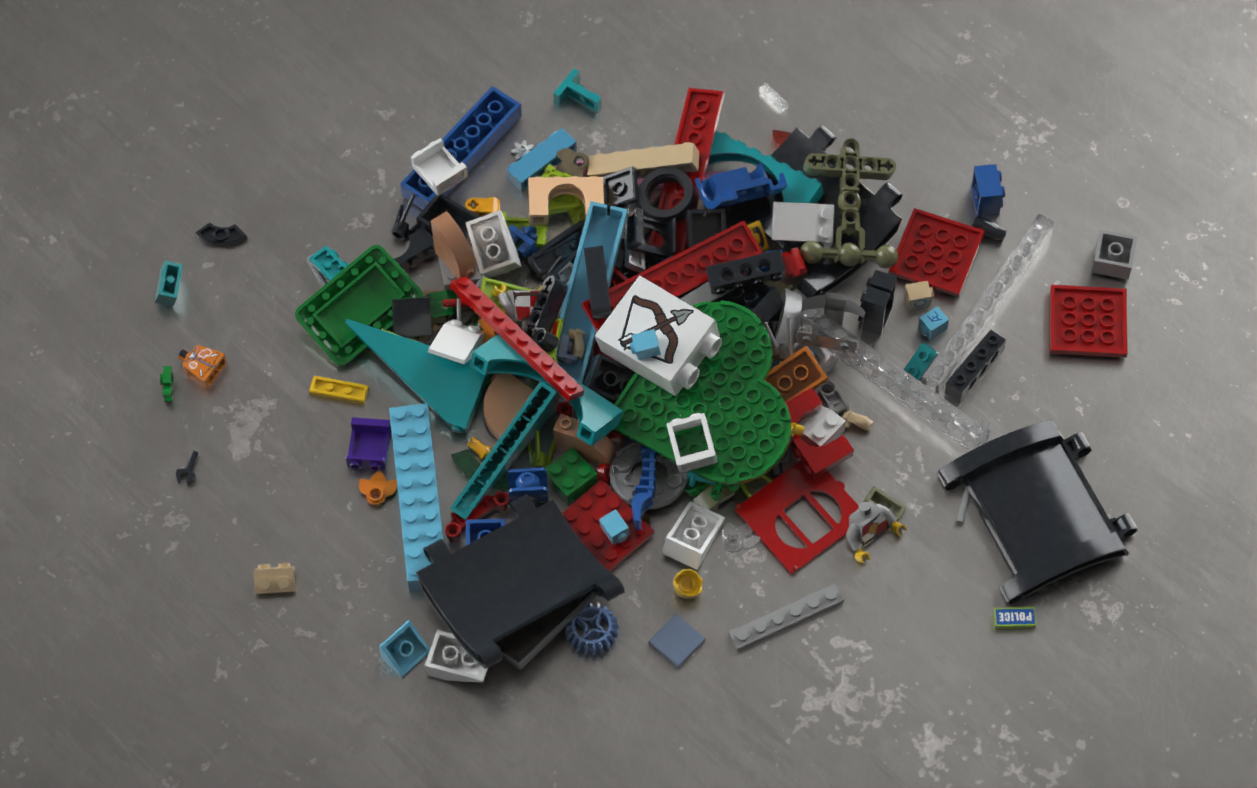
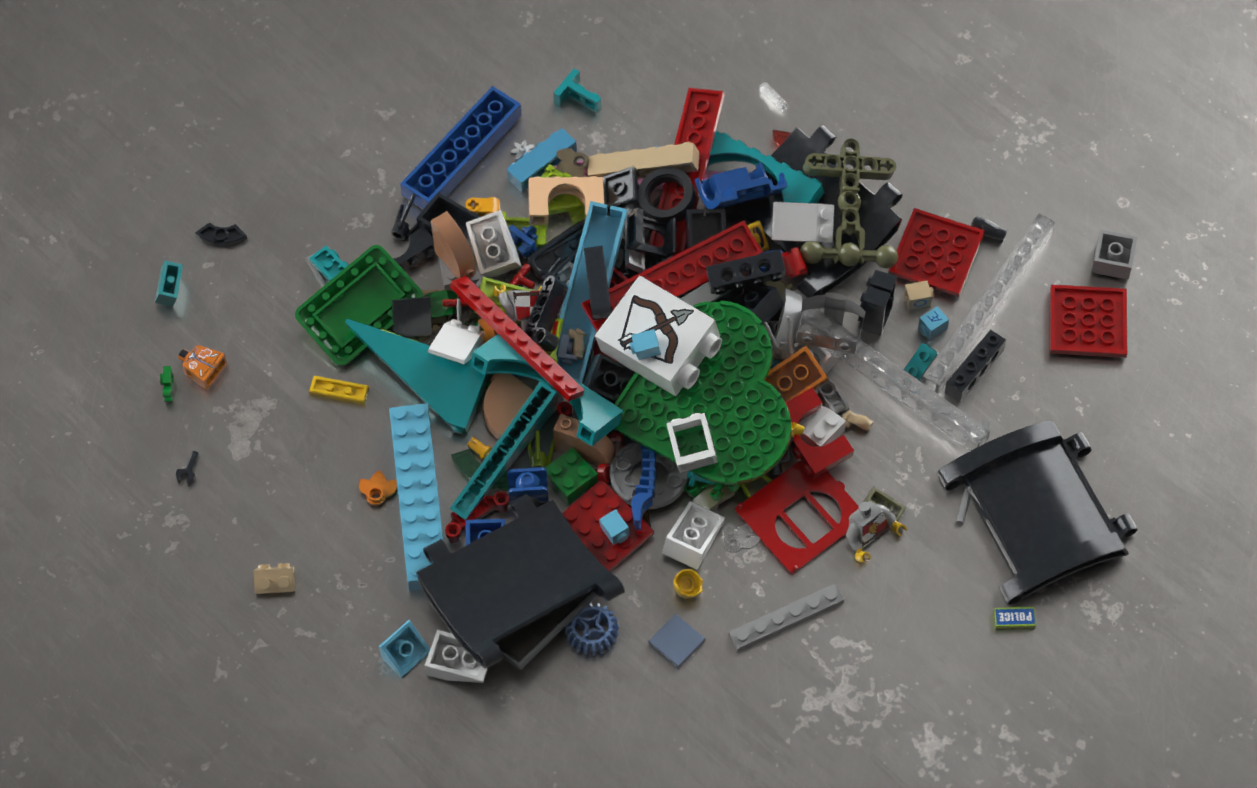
(369, 444): dark purple panel -> none
(438, 167): white panel -> none
(519, 277): none -> red piece
(987, 190): blue brick -> none

